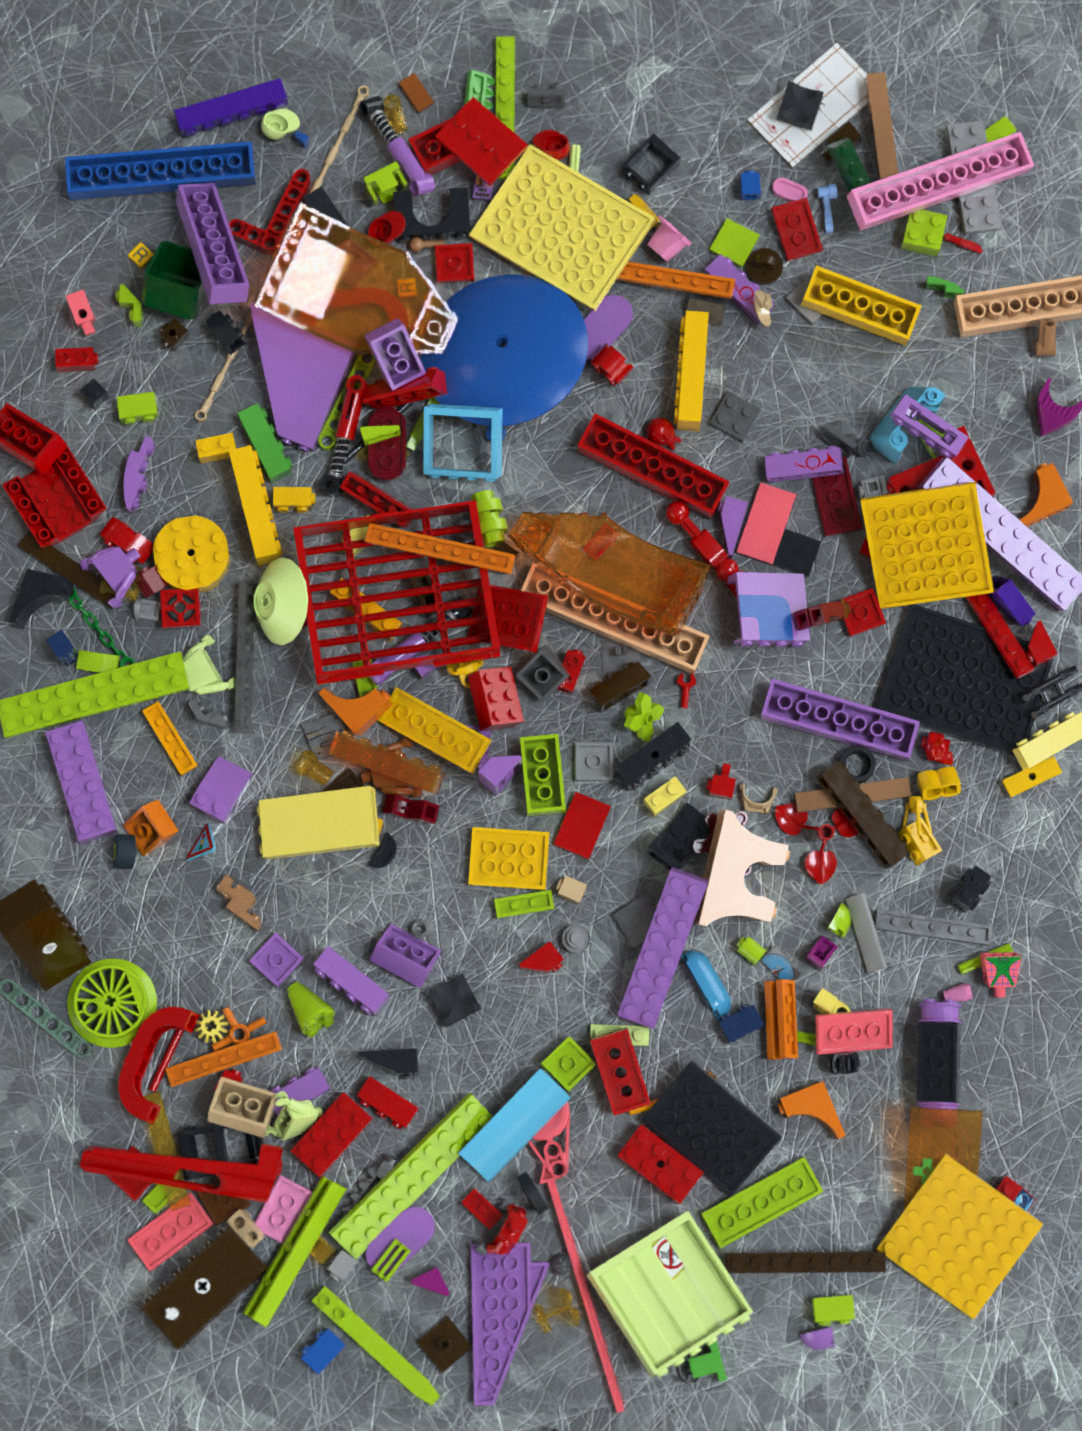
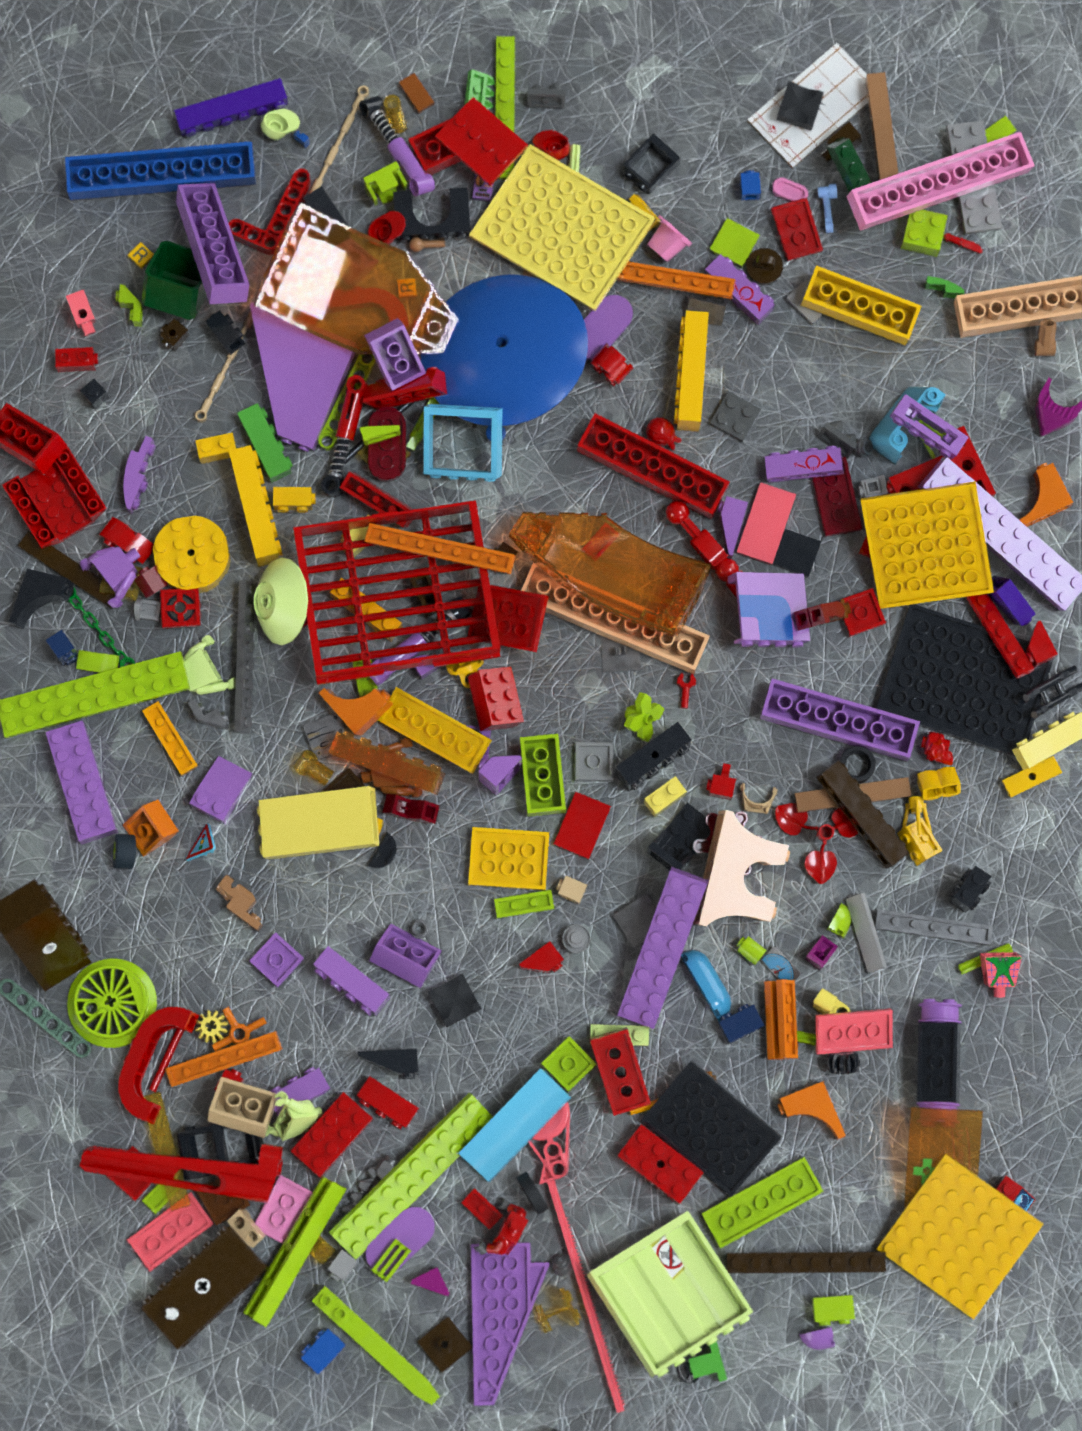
(137, 408): lime brick -> none
(309, 1009): lime cone -> none
(454, 263): red plate -> none
(492, 527): lime piece -> none
(543, 673): dark grey slope -> none
(573, 664): red brick -> none
(619, 686): dark brown slope -> none
(762, 304): tan helmet -> none
(959, 993): bright pink cone -> none

